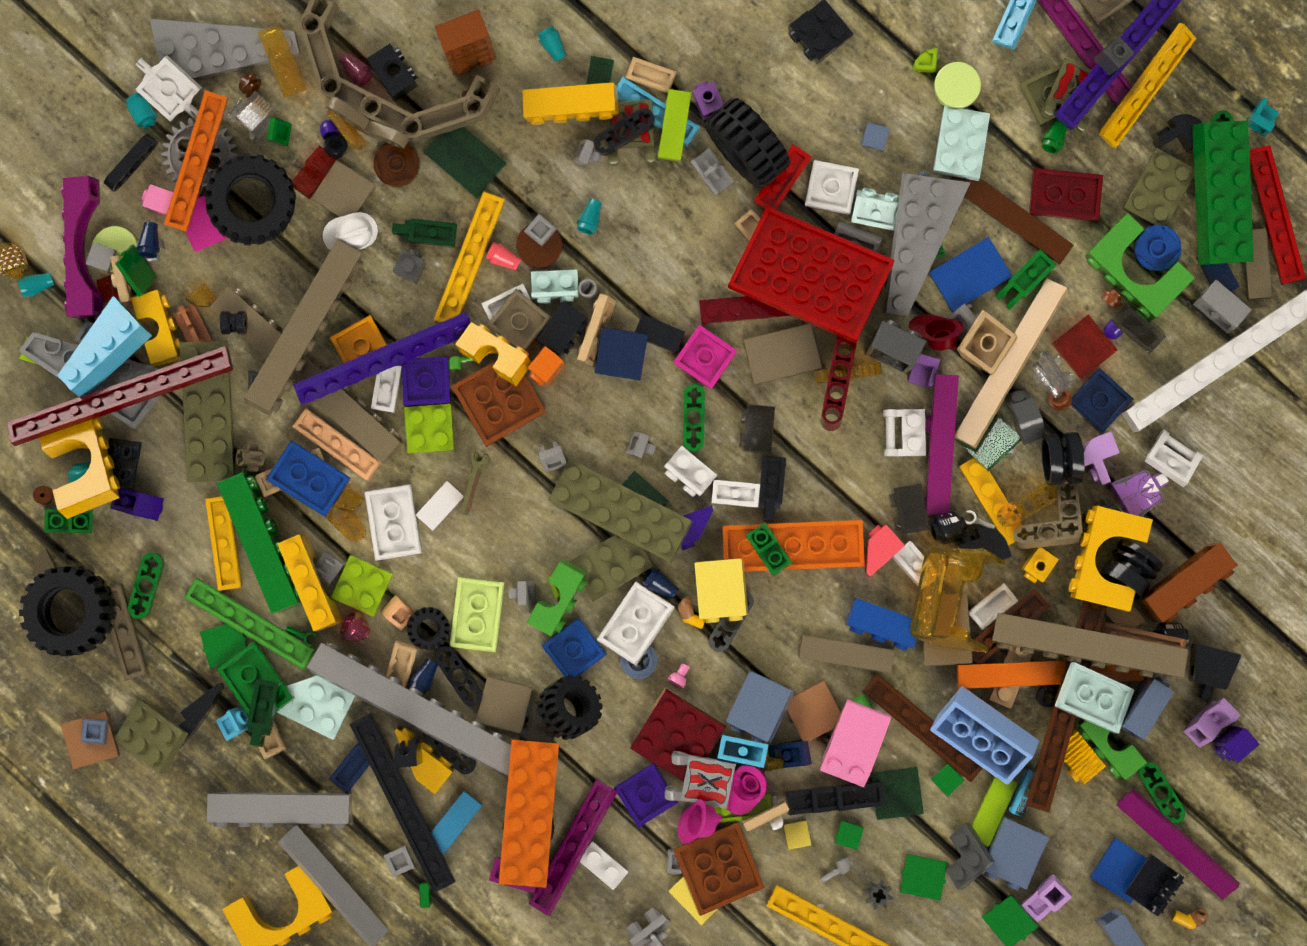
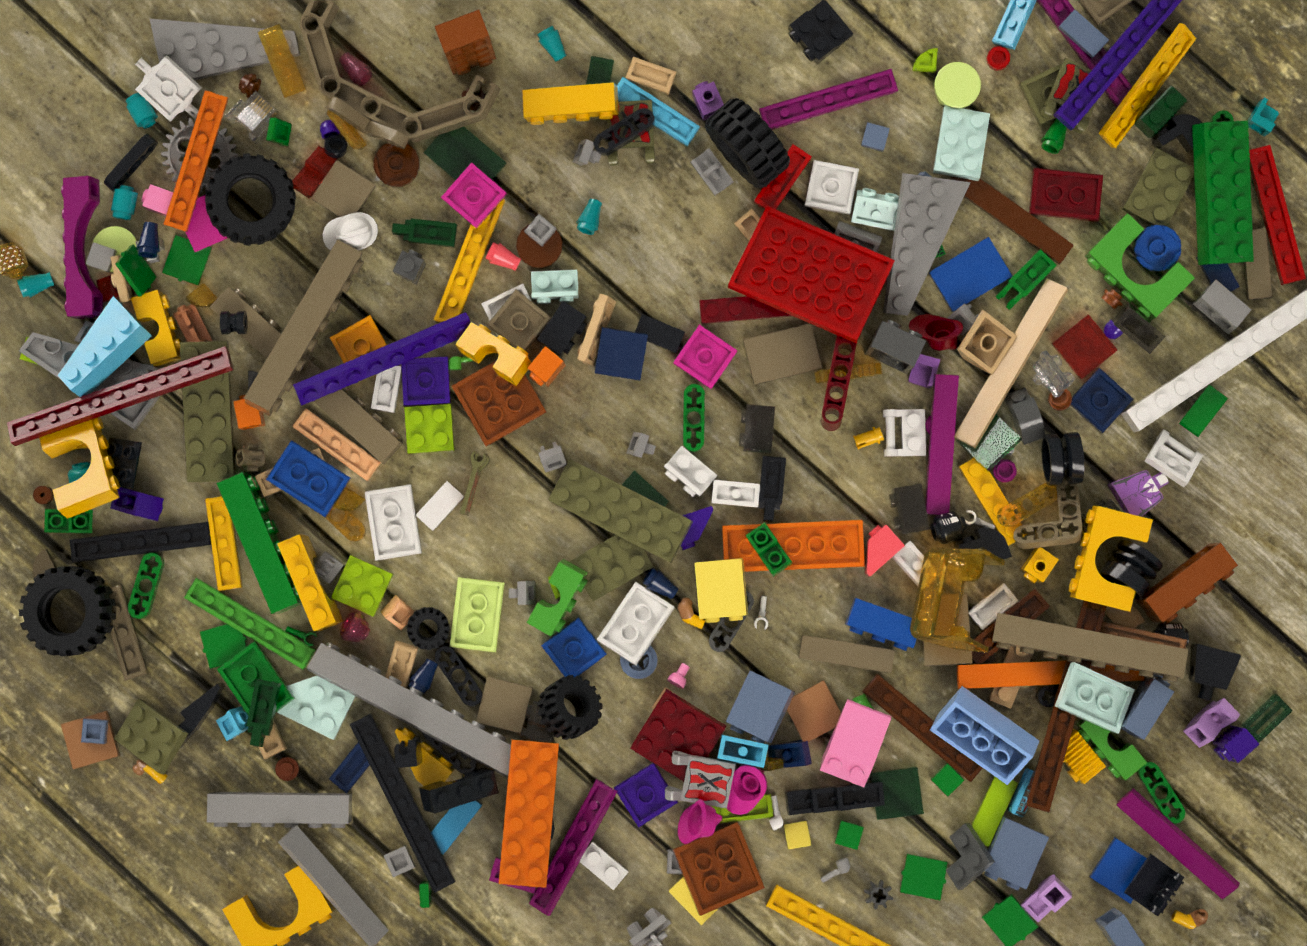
(124, 202): none -> teal brick
(140, 542): none -> black tile
(141, 767): none -> arm
(184, 262): none -> green piece
(247, 416): none -> orange brick
(287, 769): none -> copper plate
(383, 61): black brick -> none
(447, 795): none -> black arch
(473, 195): none -> dark pink plate
(585, 286): light grey hinge -> none
(674, 125): lime tile -> none
(761, 616): none -> white hand
(765, 816): tan tile -> none
(829, 99): none -> magenta tile
(868, 438): none -> yellow pin
(998, 58): none -> red tile
(1004, 470): none -> magenta plate
(1083, 33): none -> sand blue tile
(1095, 451): lavender brick -> none
(1114, 55): dark grey brick -> none
(1160, 112): none -> dark green brick
(1203, 411): none -> green slope
(1287, 710): none -> clear green tile

